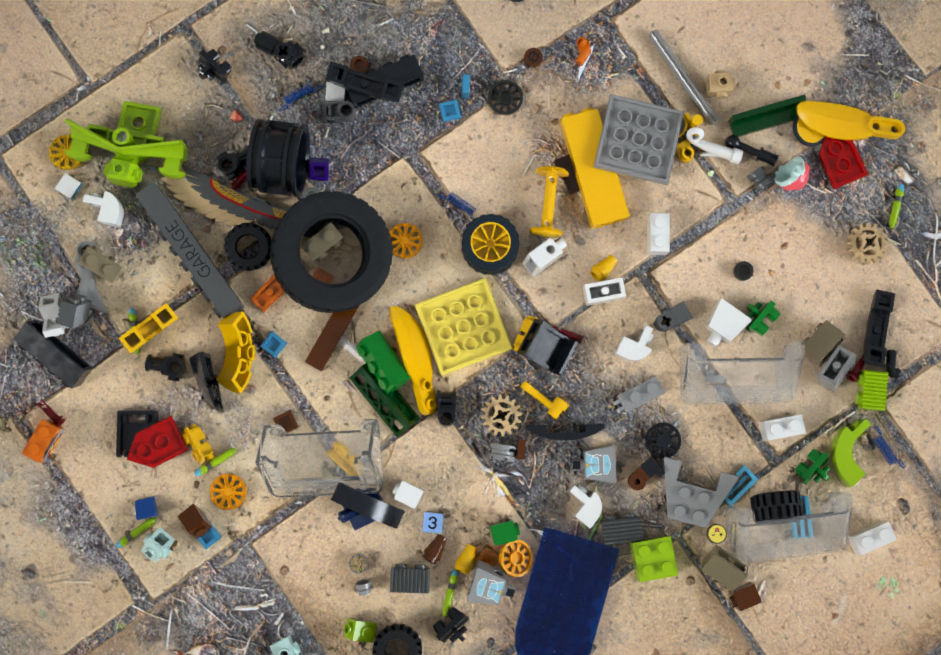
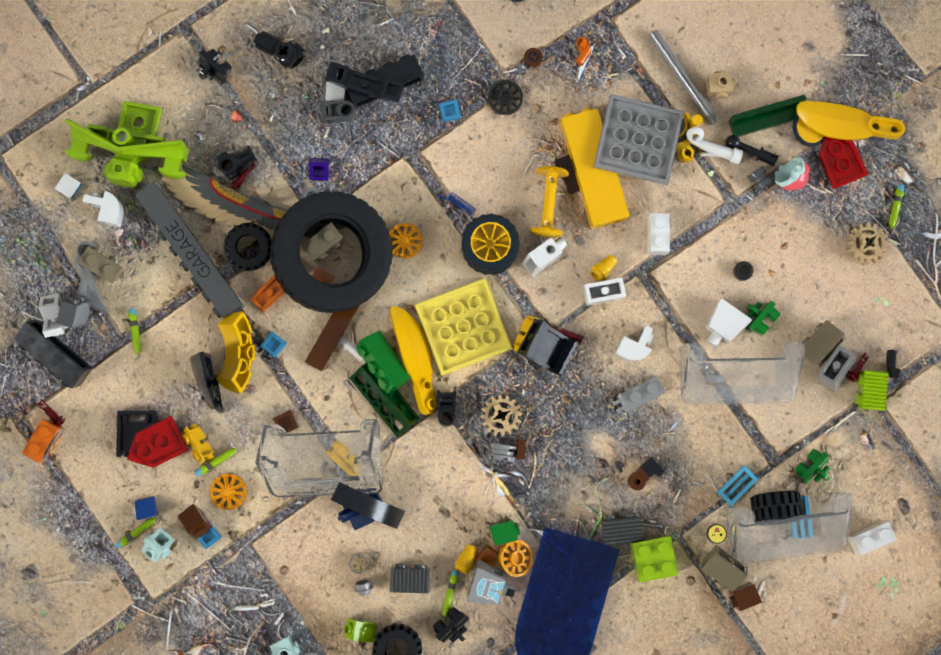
(61, 154): yellow wheel -> none
(148, 328): yellow arch -> none
(166, 365): black connector -> none
(278, 157): black wheel -> none
(304, 93): blue piece -> none
(359, 64): reddish brown tile -> none
(408, 494): white brick -> none
(432, 522): light blue tile -> none
(435, 549): reddish brown cone -> none
(465, 86): dark azure tile -> none
(555, 407): yellow brick -> none
(589, 429): black slope -> none
(591, 507): white brick -> none
(597, 464): light grey torso -> none
(663, 440): black wheel -> none
(675, 316): dark grey piece -> none
(691, 502): light grey wing -> none
(782, 427): white brick -> none
(841, 452): lime arch -> none
(877, 328): black slope -> none
(884, 450): blue piece -> none

